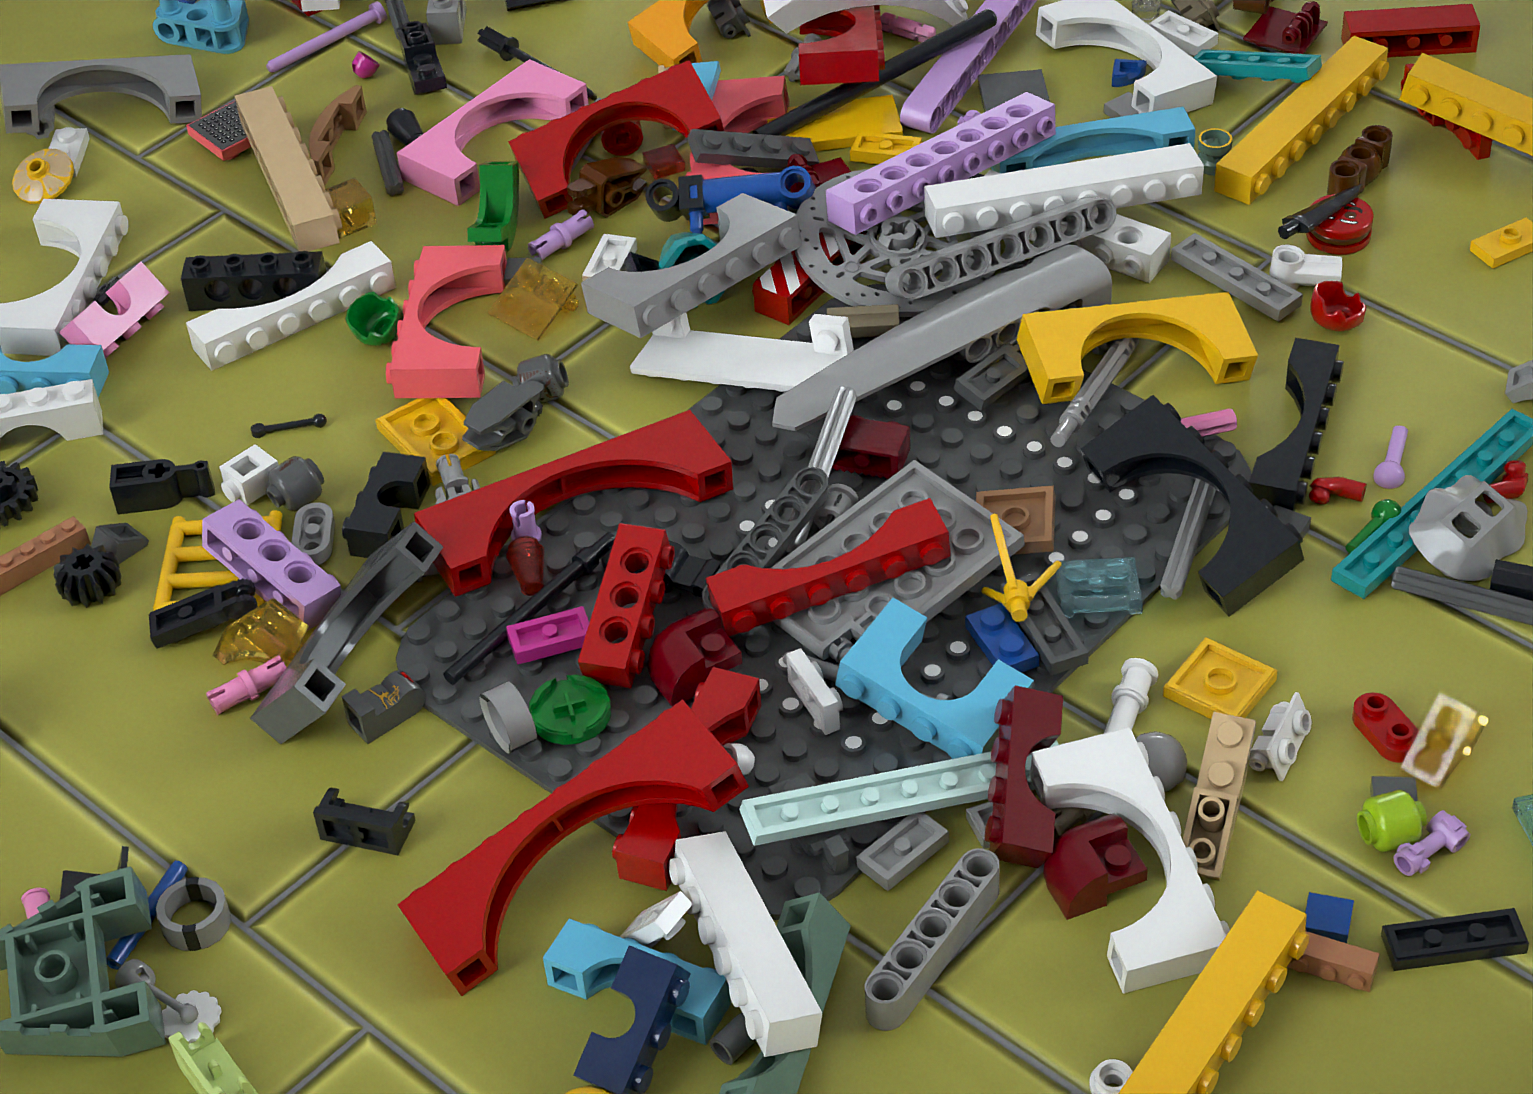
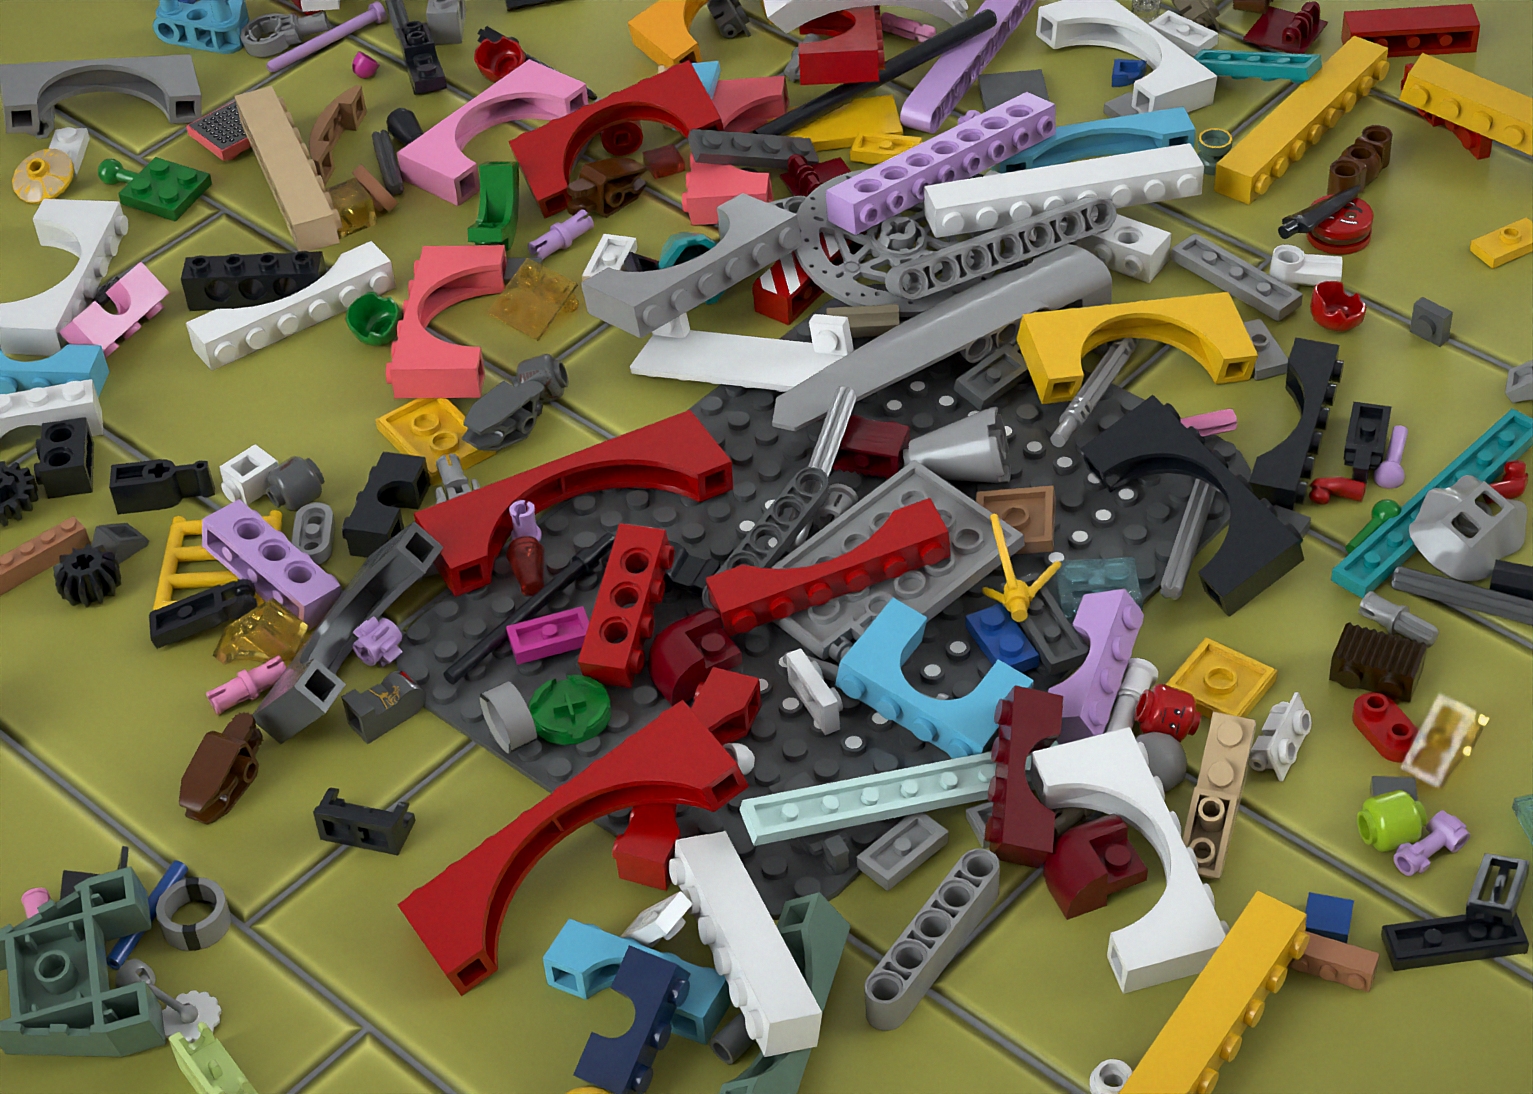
(65, 458): none -> black brick
(159, 188): none -> green plate
(221, 770): none -> reddish brown hinge
(259, 430): black hinge -> none
(288, 31): none -> light grey pin
(377, 641): none -> lavender gear
(380, 196): none -> nougat plate
(498, 58): none -> red hair
(701, 196): blue piece -> none
(965, 449): none -> light grey cone
(1109, 628): none -> lavender arch
(1168, 712): none -> red head
(1271, 358): none -> light grey plate
(1366, 438): none -> black hinge
(1377, 662): none -> dark brown brick
(1397, 619): none -> light grey axle
(1431, 321): none -> dark grey plate
(1493, 907): none -> black tile

